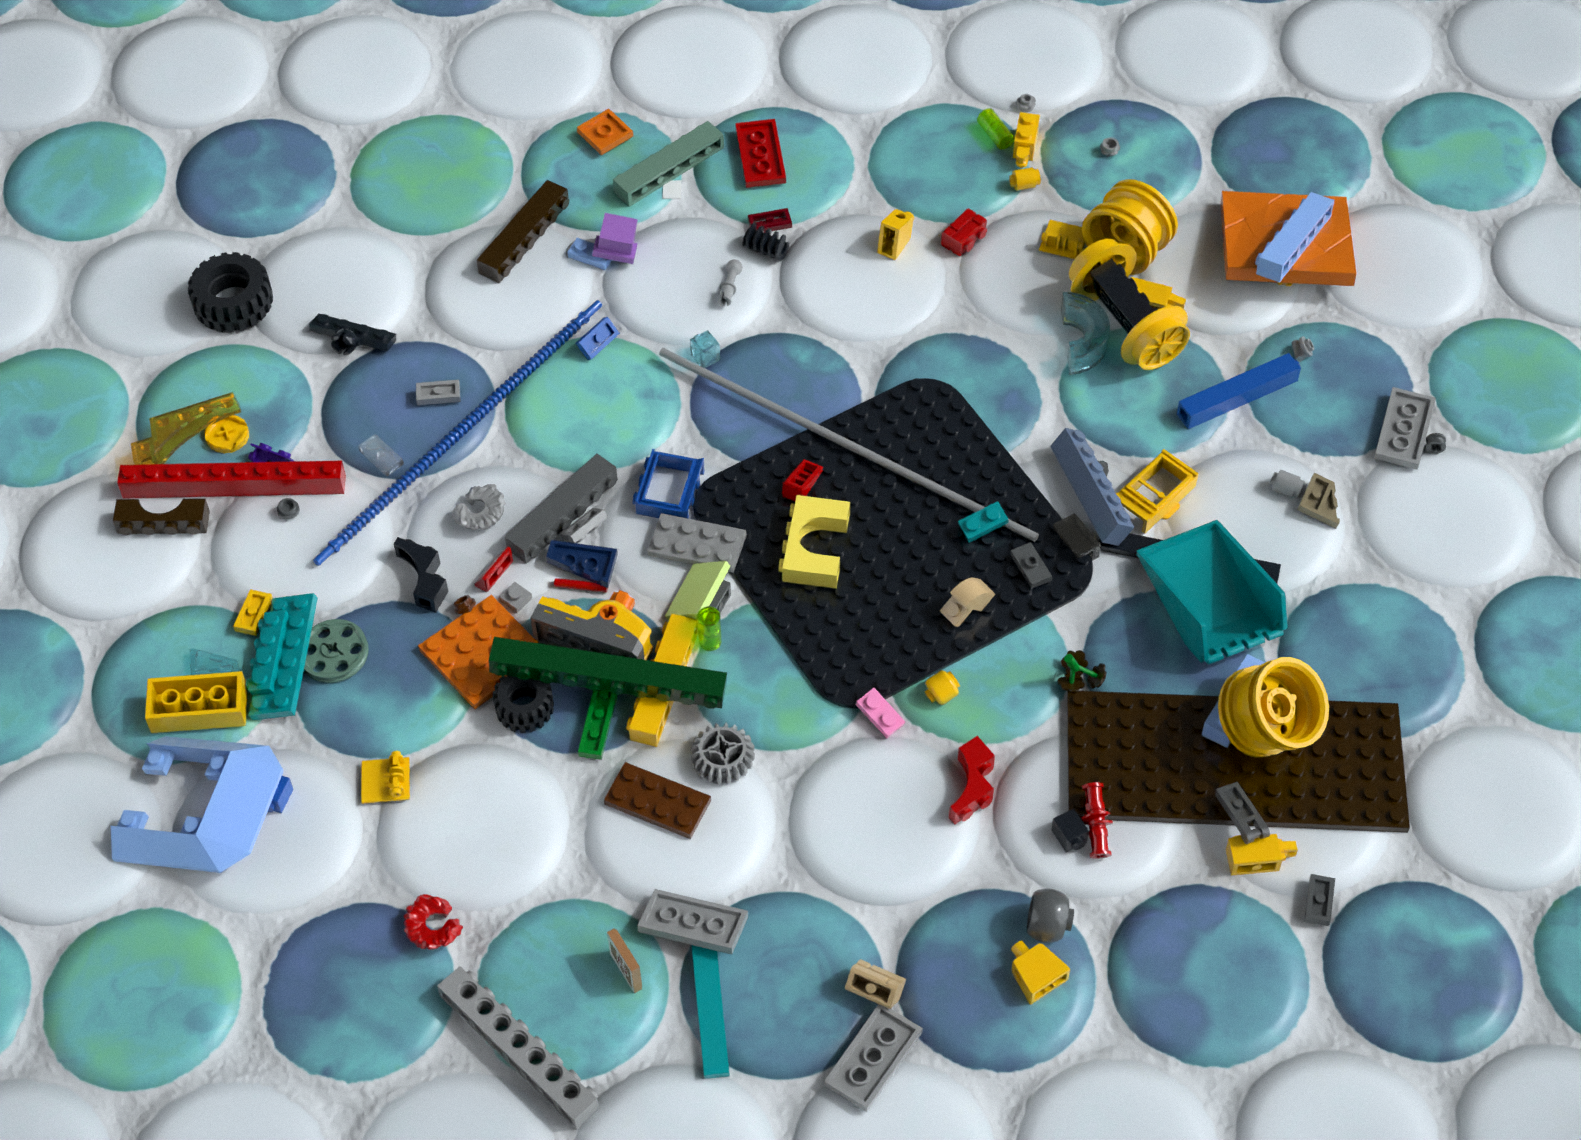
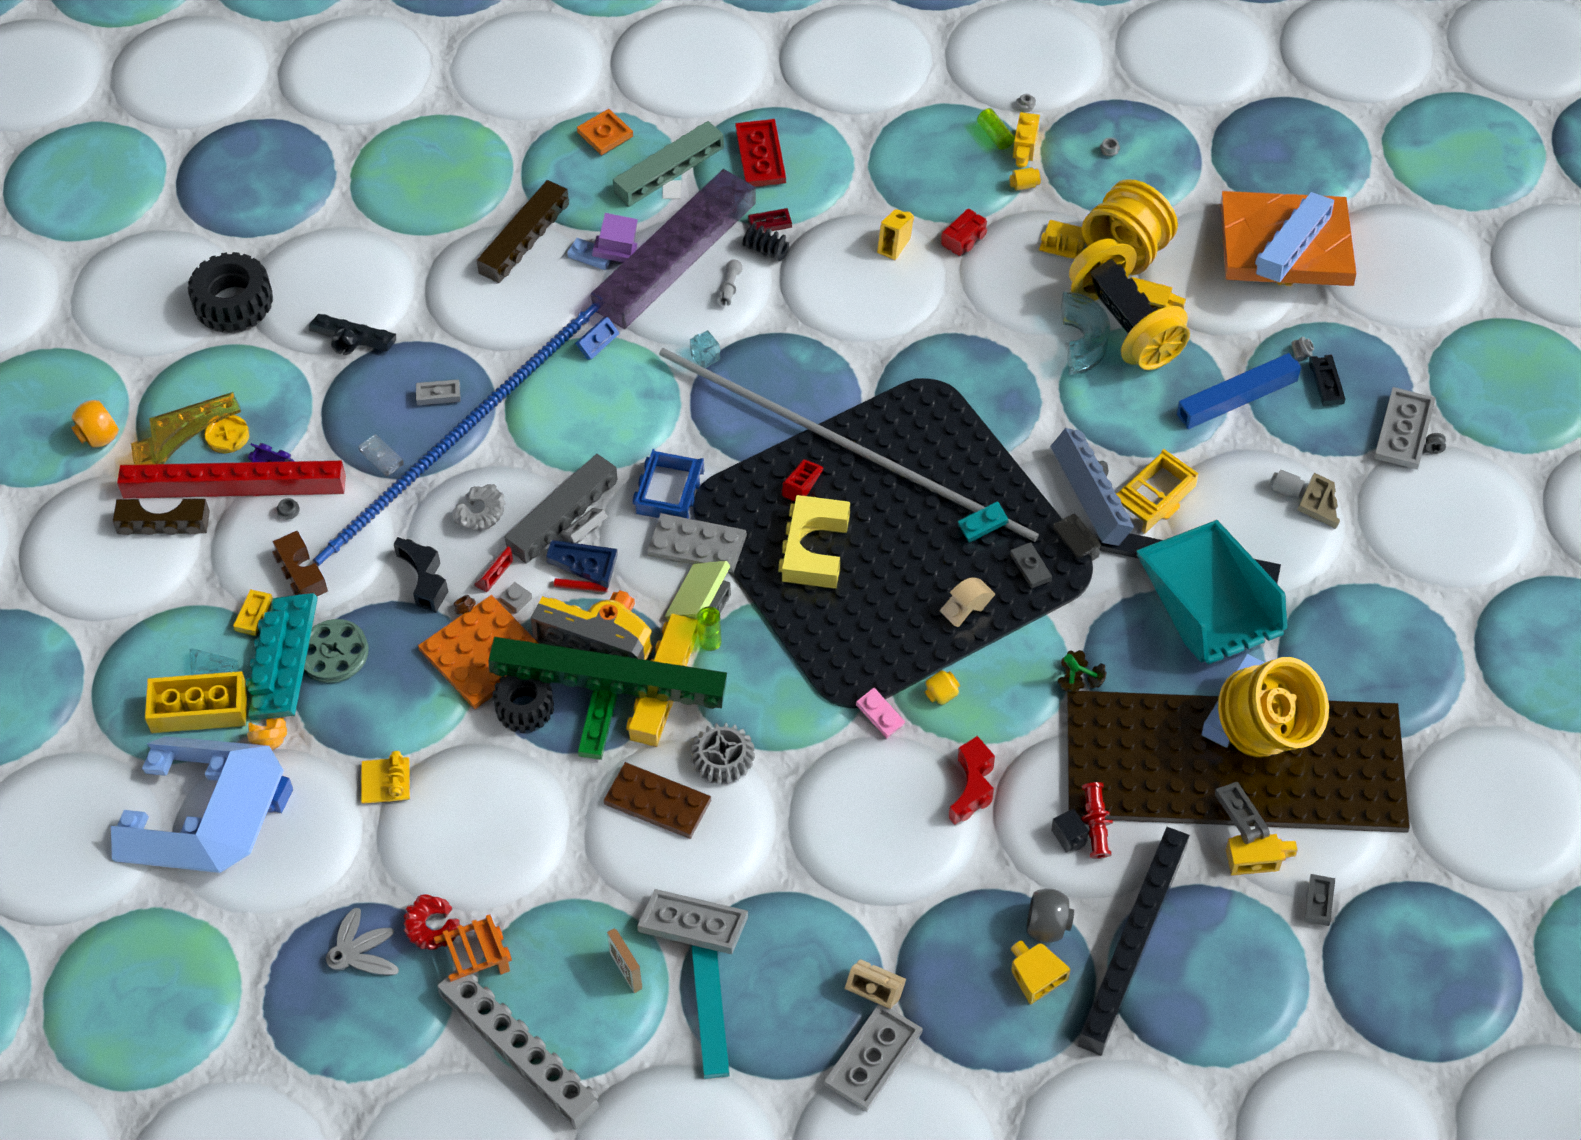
(94, 424): none -> light orange wheel
(269, 735): none -> light orange hat
(292, 552): none -> reddish brown arch
(351, 949): none -> light grey plant
(490, 942): none -> orange plate
(673, 248): none -> clear purple brick
(1133, 941): none -> black brick
(1327, 380): none -> black plate

